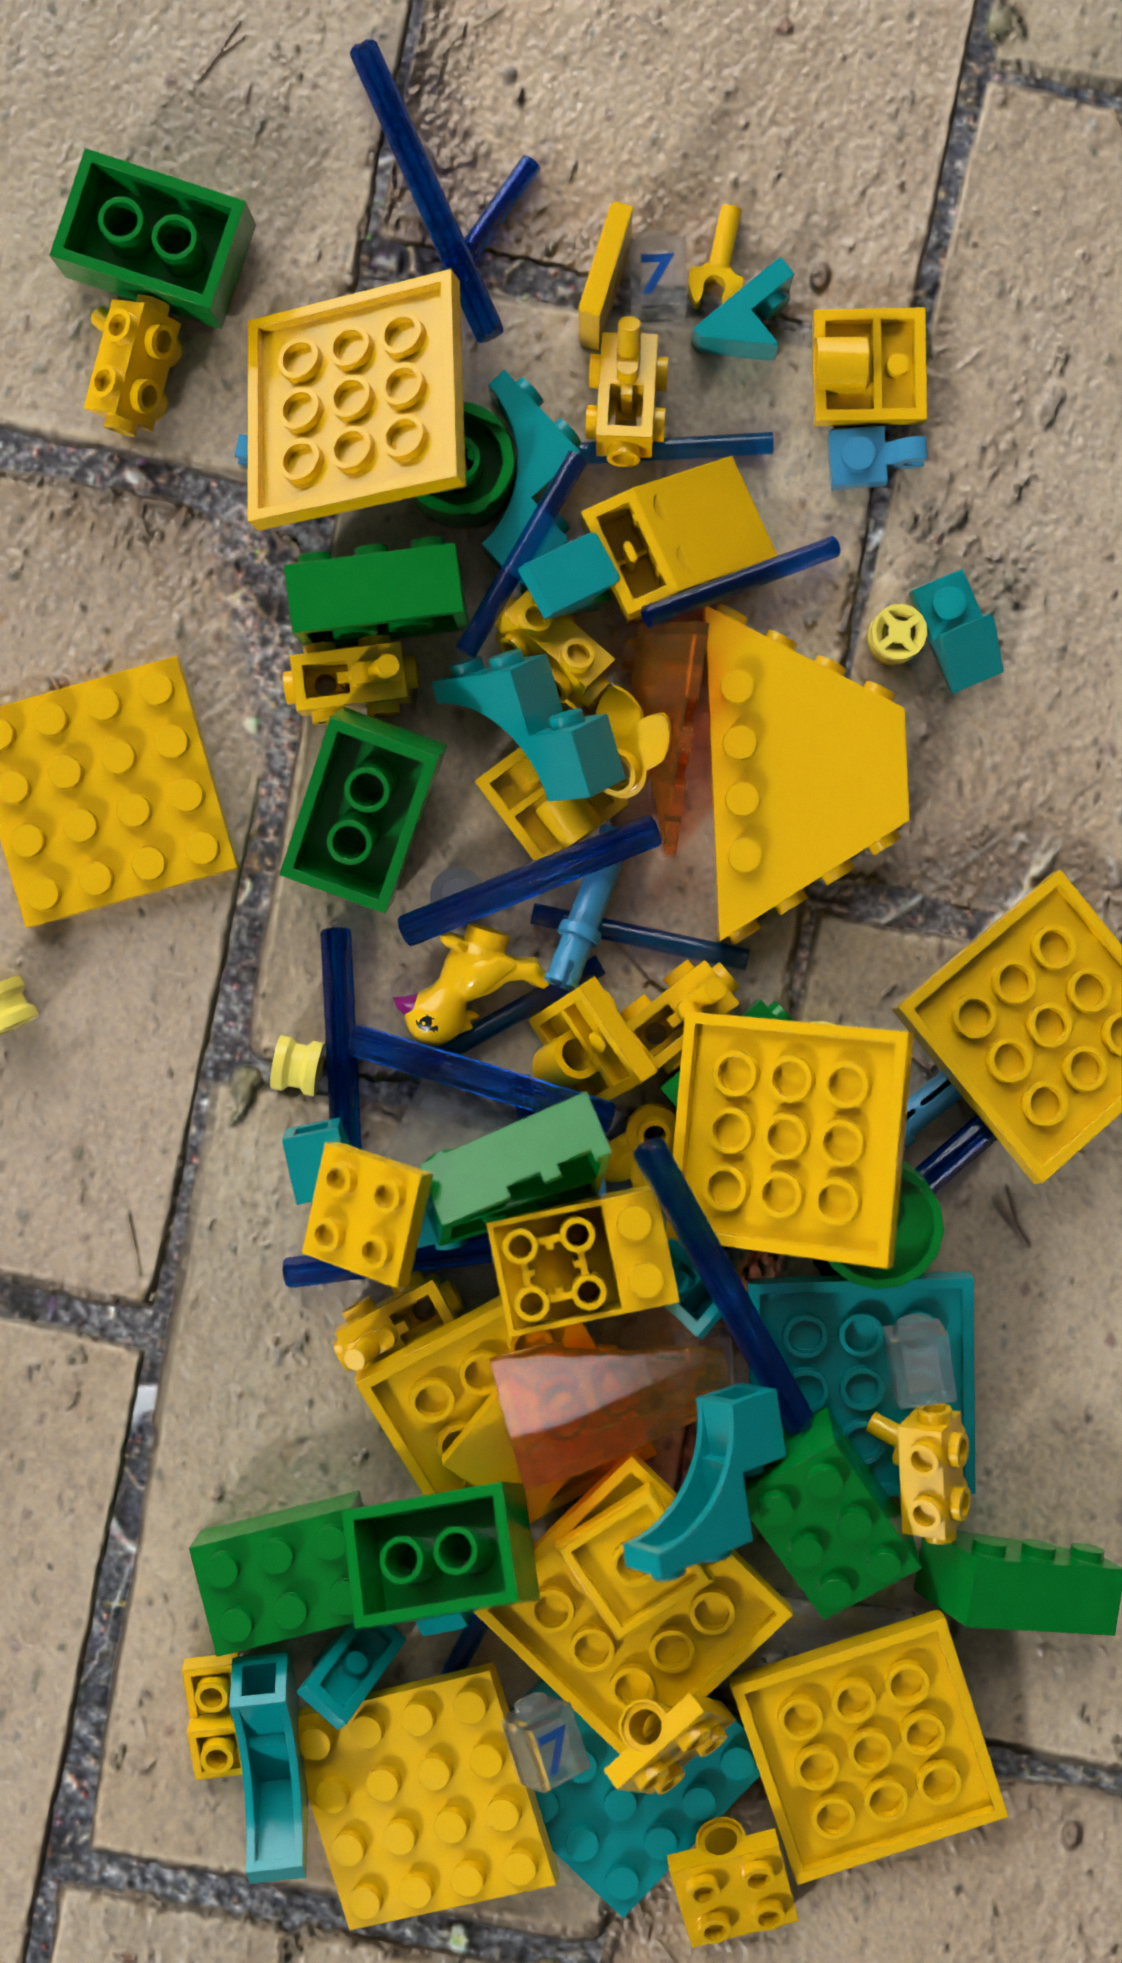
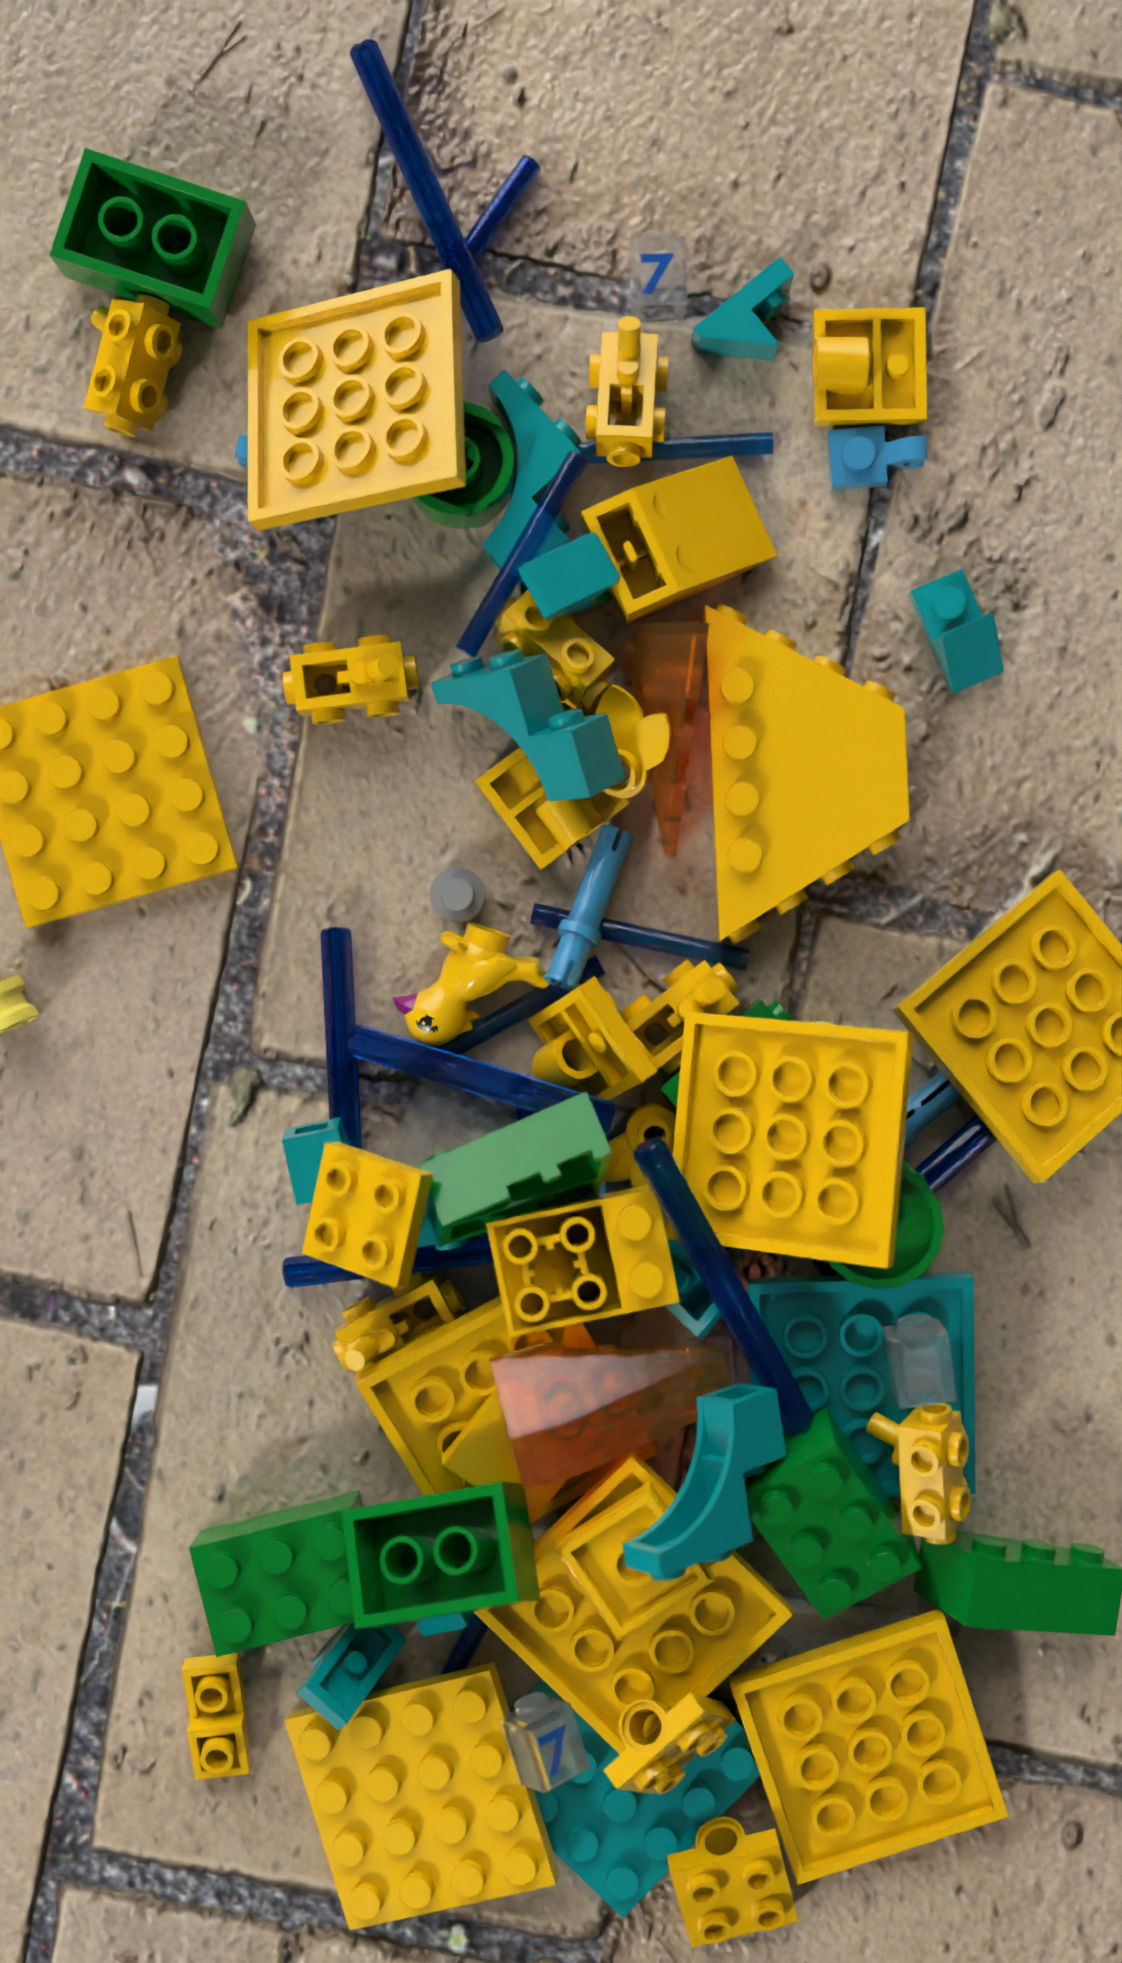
(273, 1768): teal arch -> none
(297, 1065): light yellow wheel -> none
(362, 809): green brick -> none
(377, 593): green brick -> none
(529, 880): clear blue axle -> none
(605, 275): yellow tile -> none
(718, 266): yellow bar -> none
(740, 581): clear blue bar -> none
(905, 628): light yellow wheel -> none

